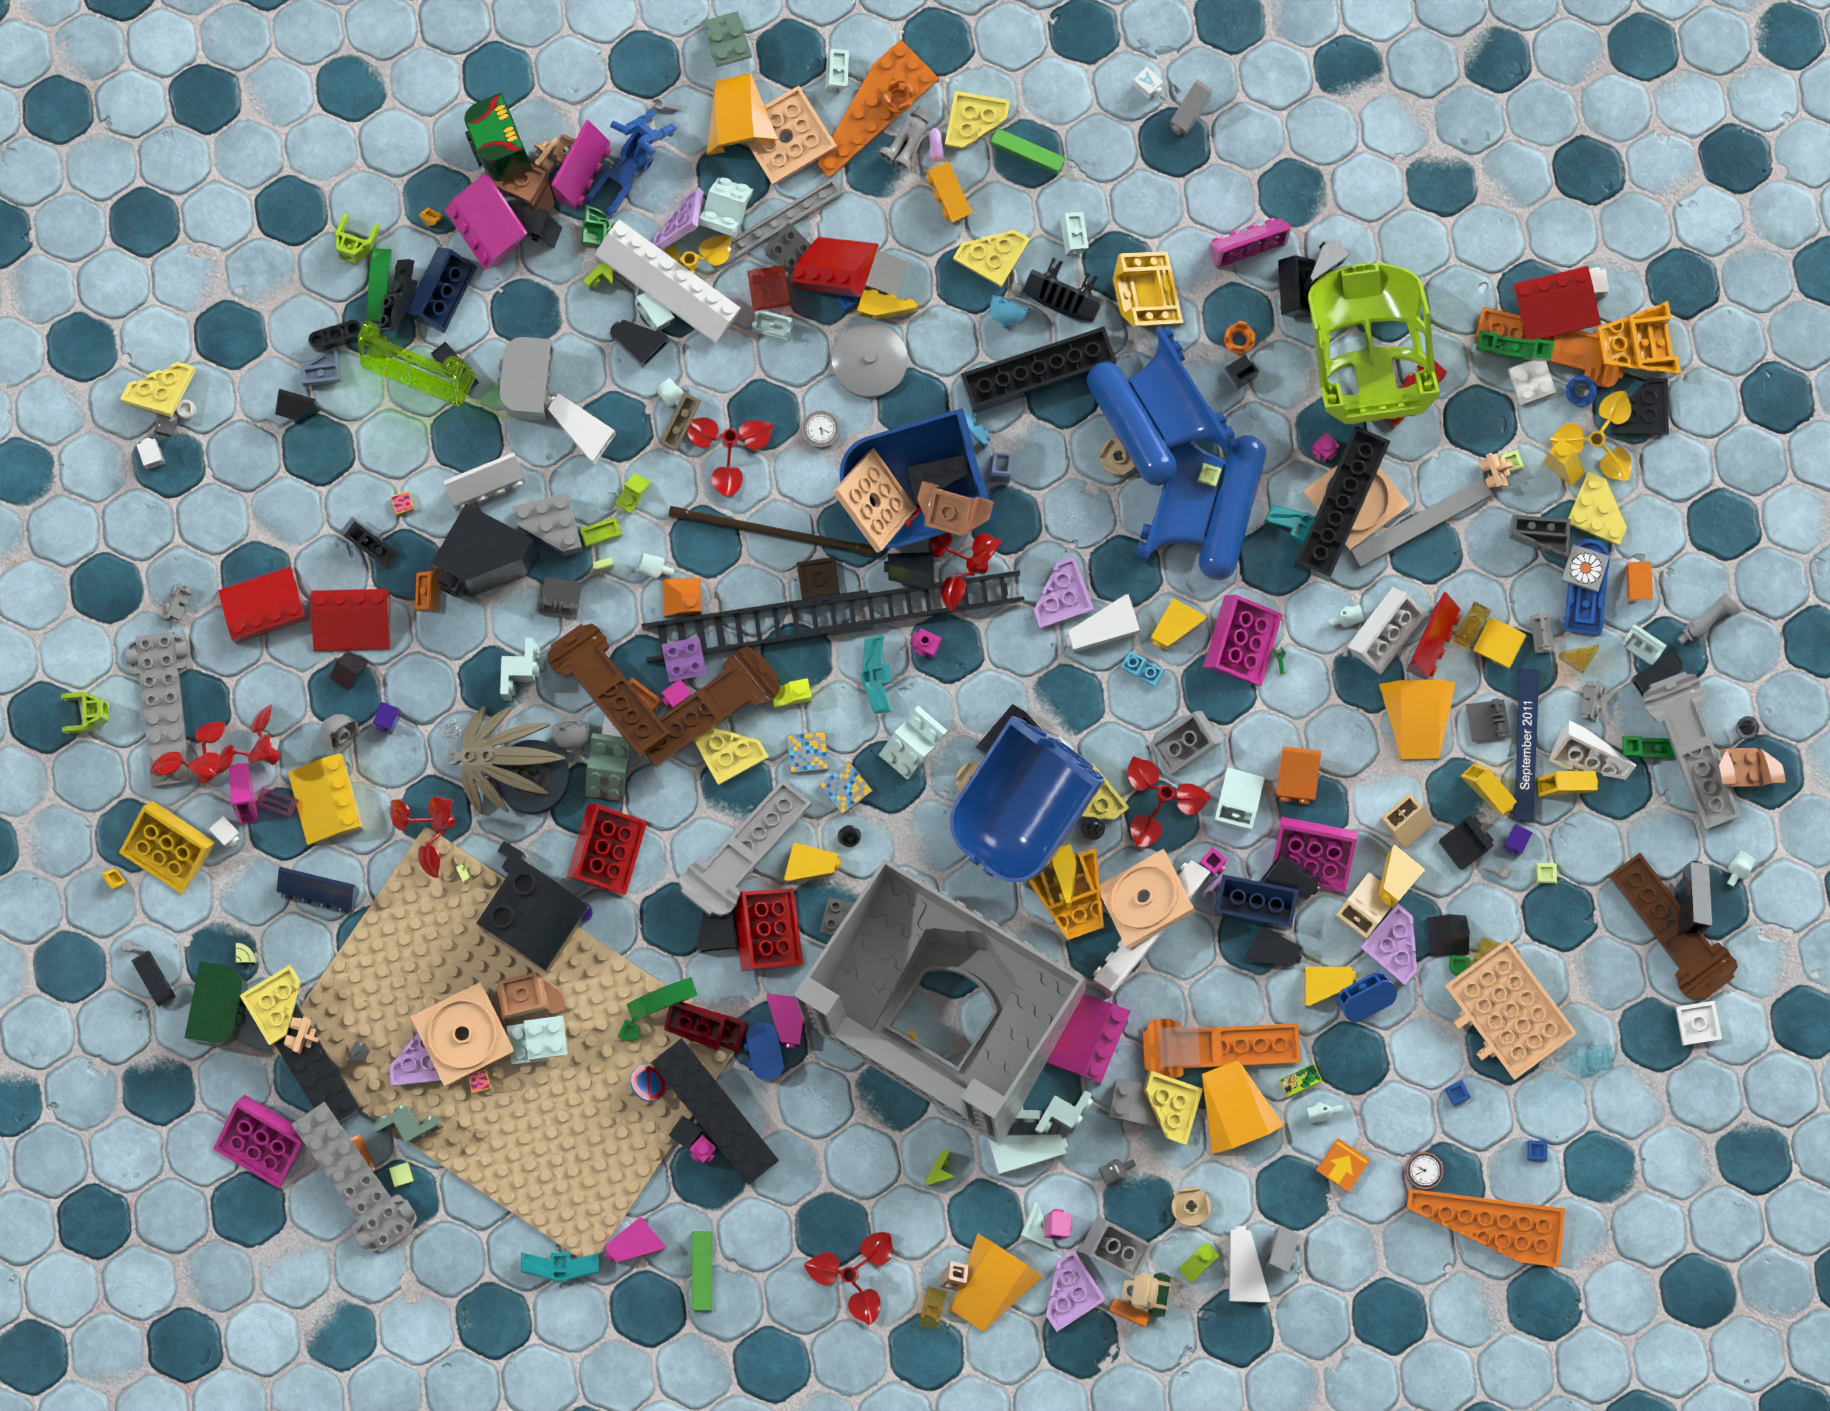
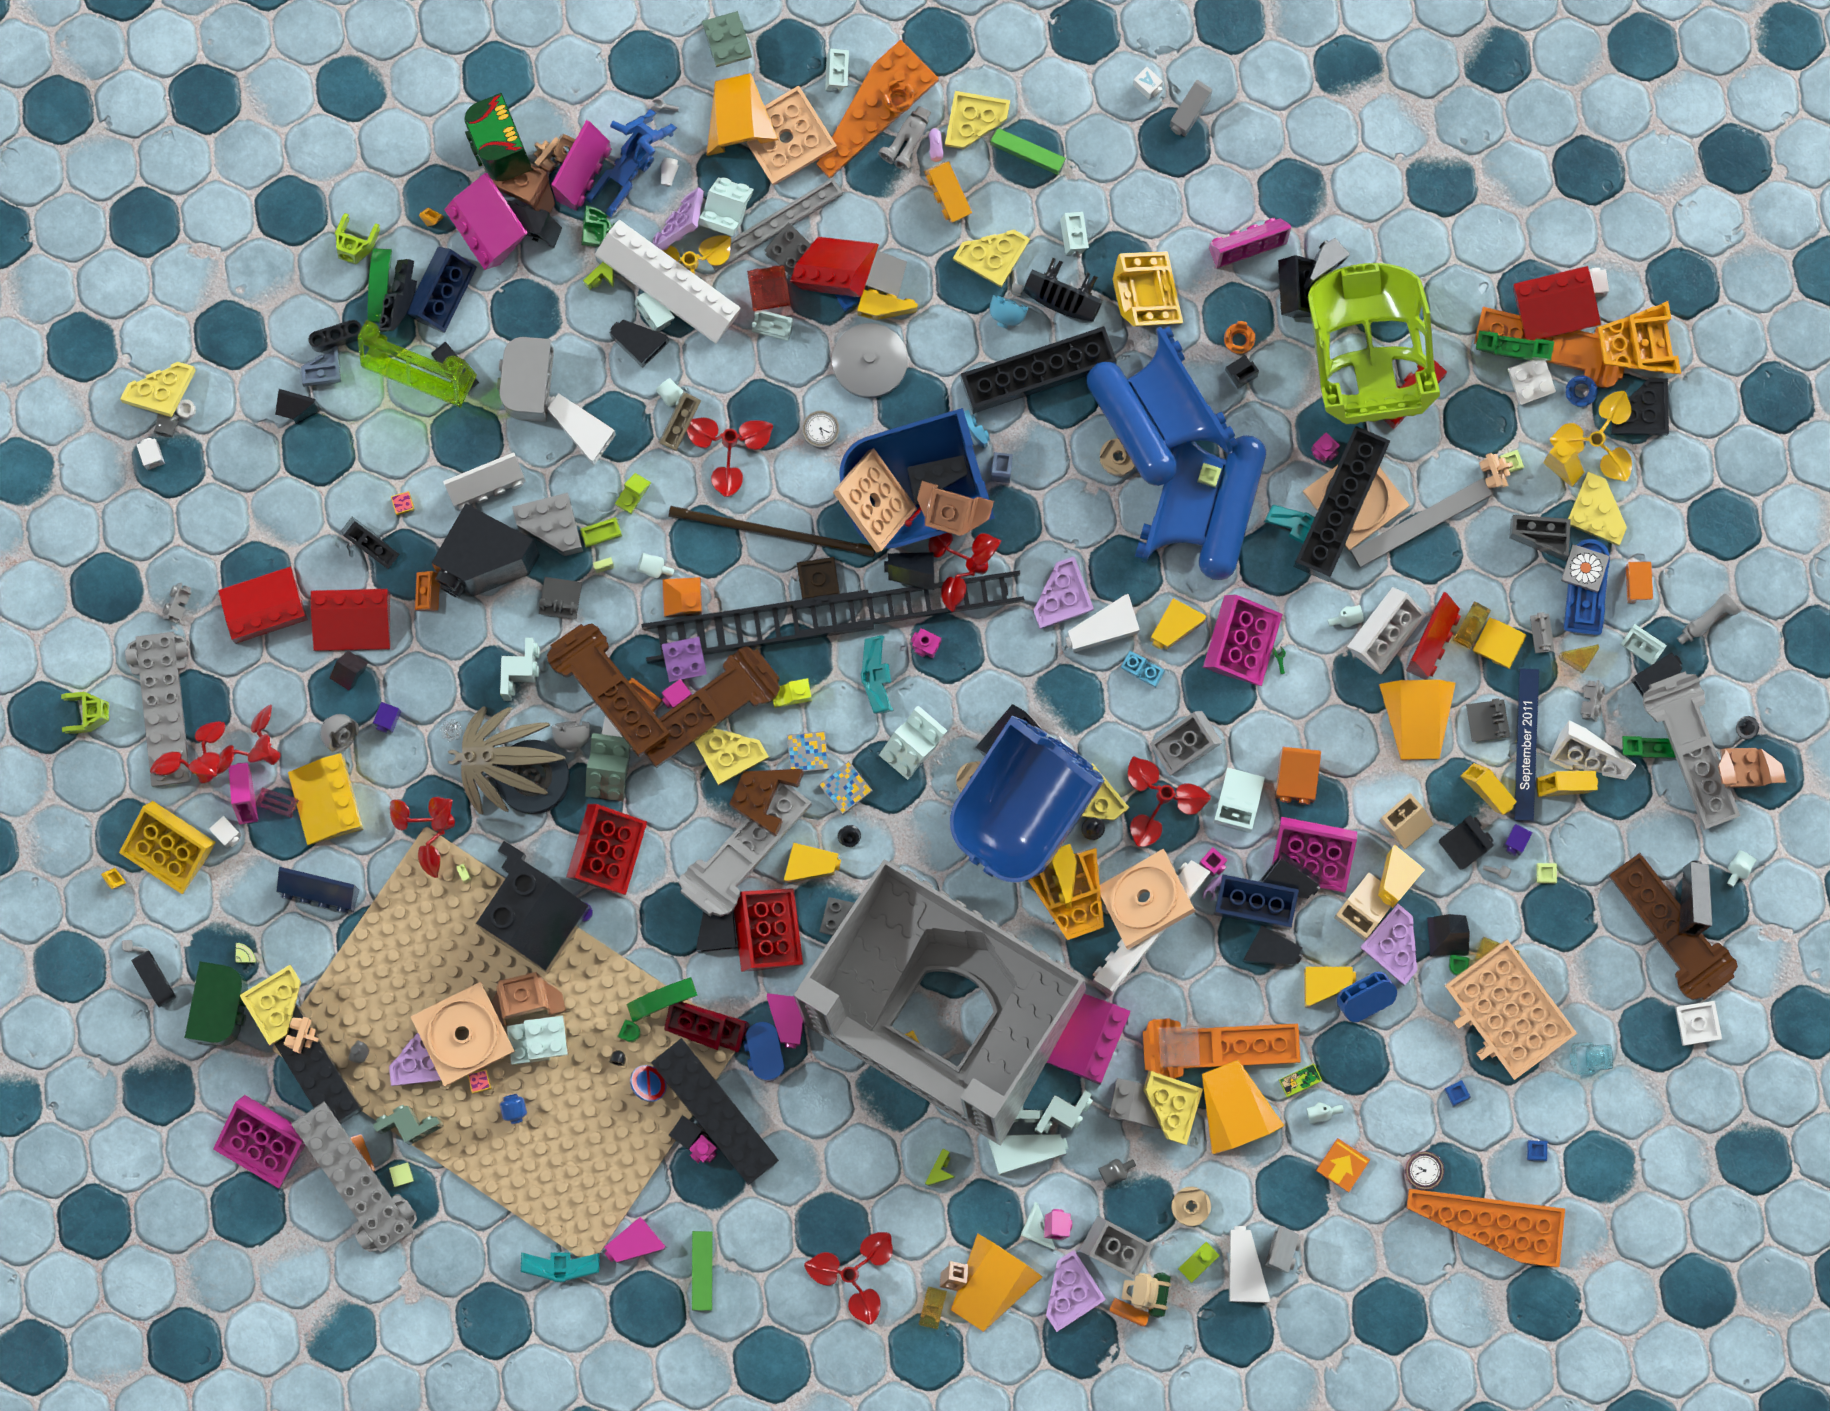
(513, 1108): none -> blue head
(618, 1058): none -> black hinge
(668, 171): none -> white cone
(757, 791): none -> reddish brown wing

